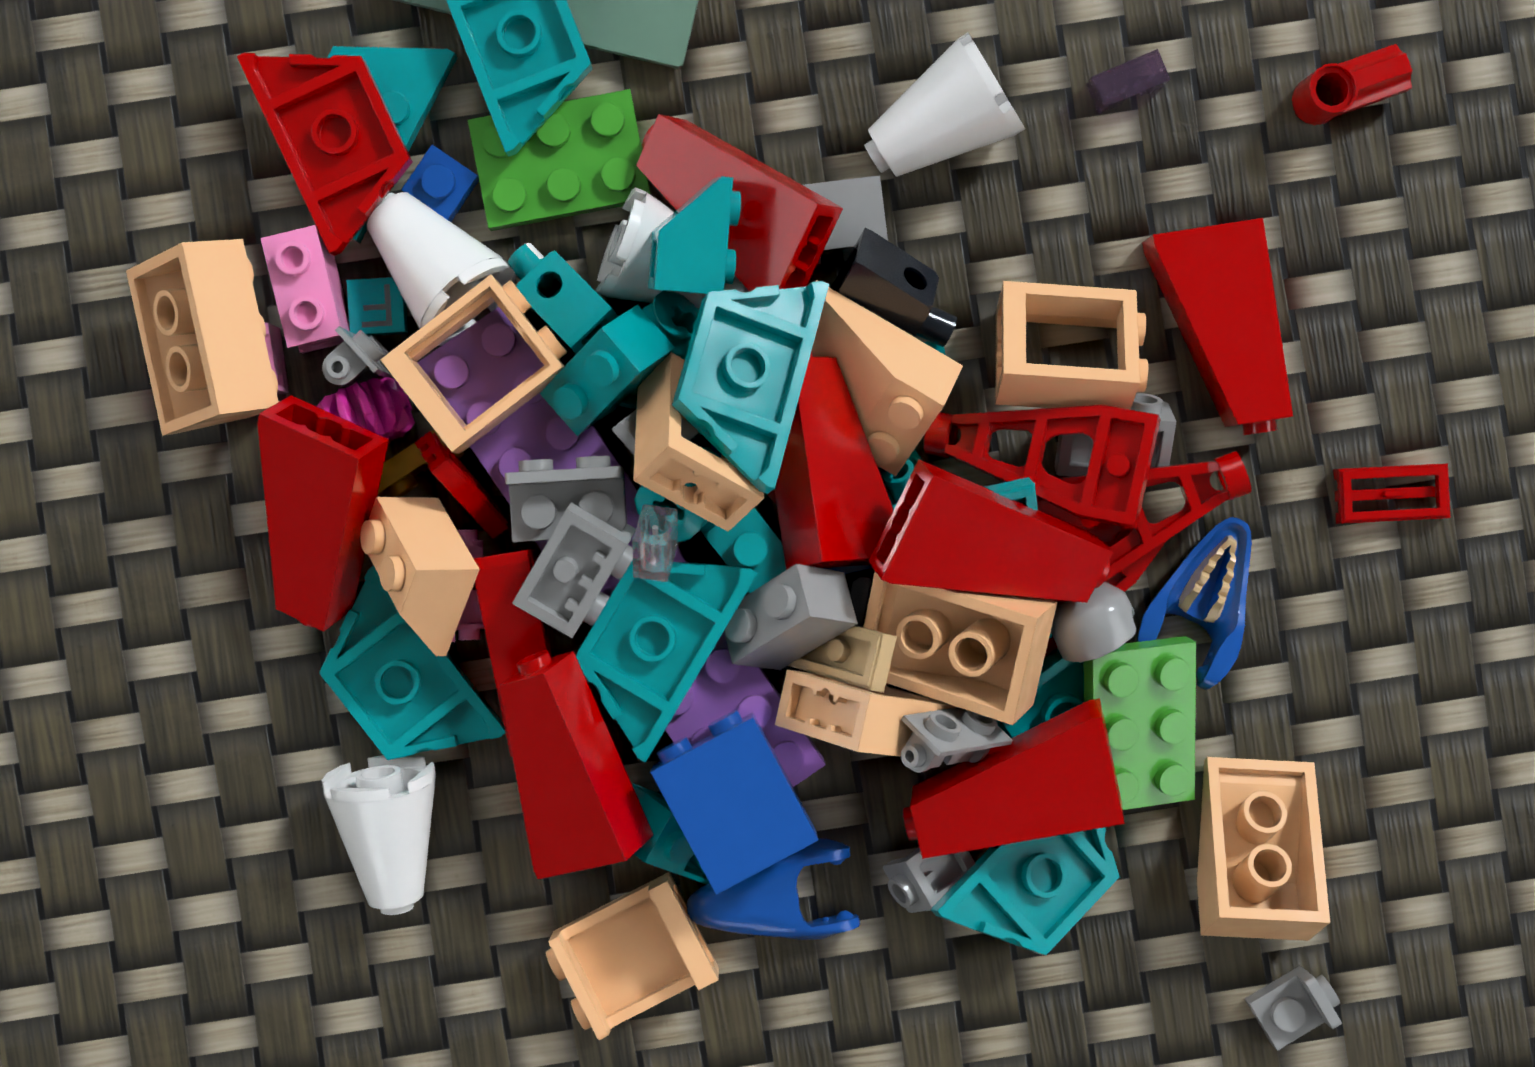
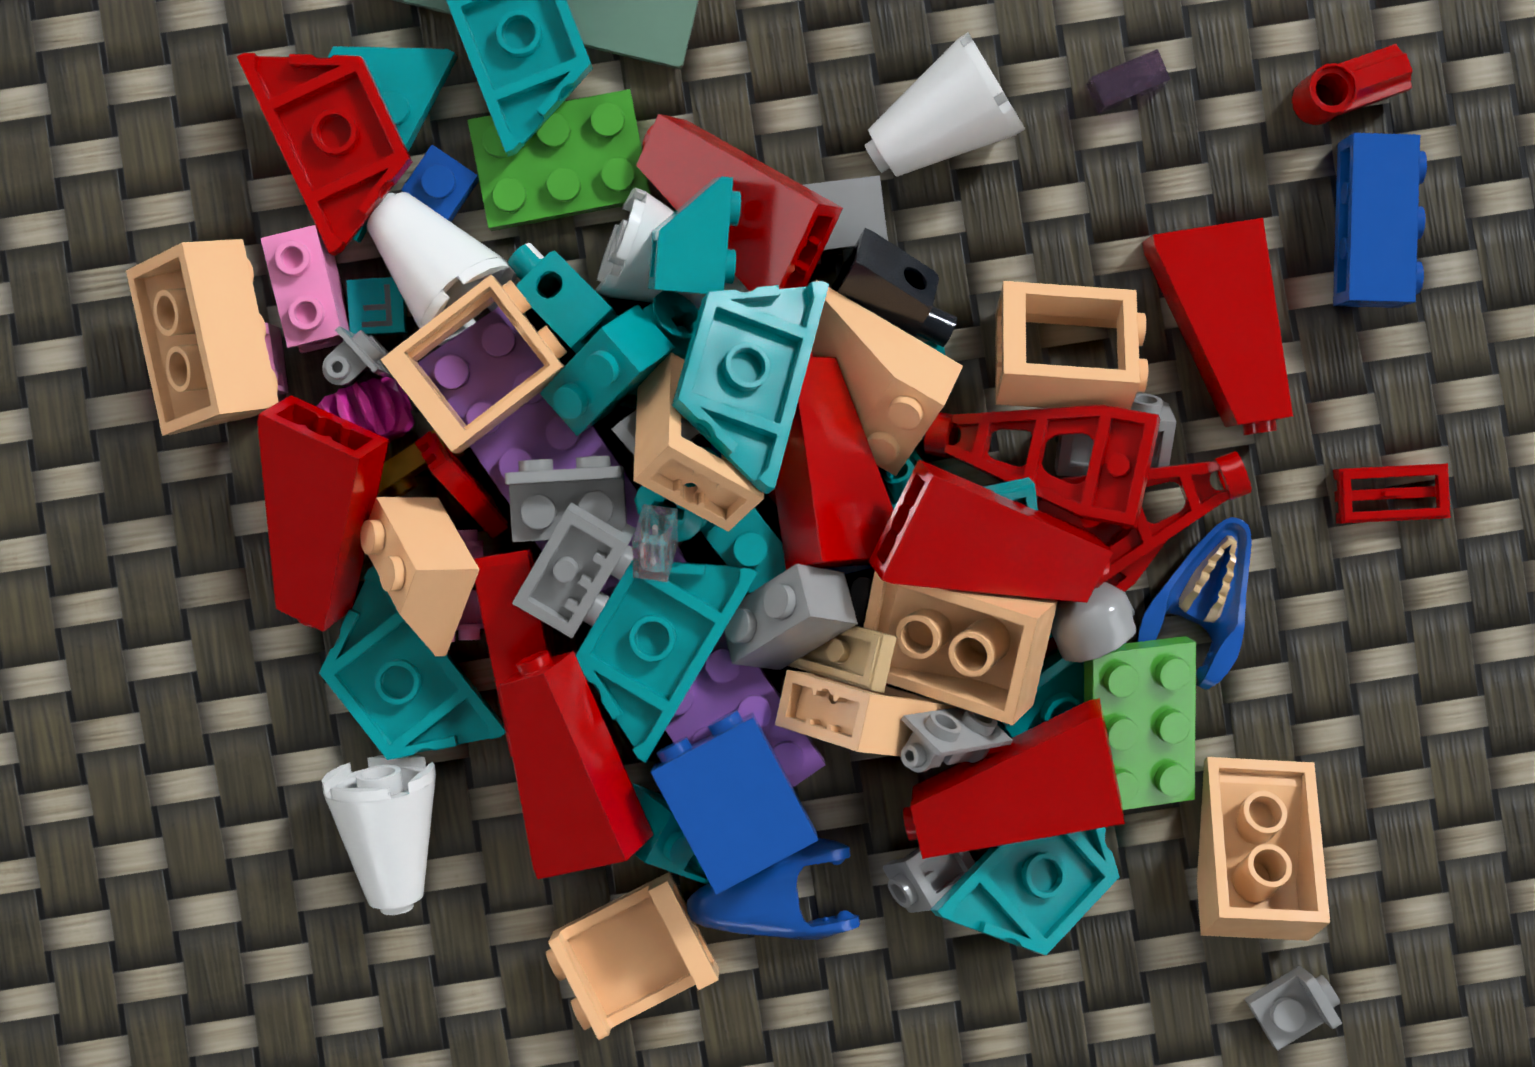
(1378, 220): none -> blue brick

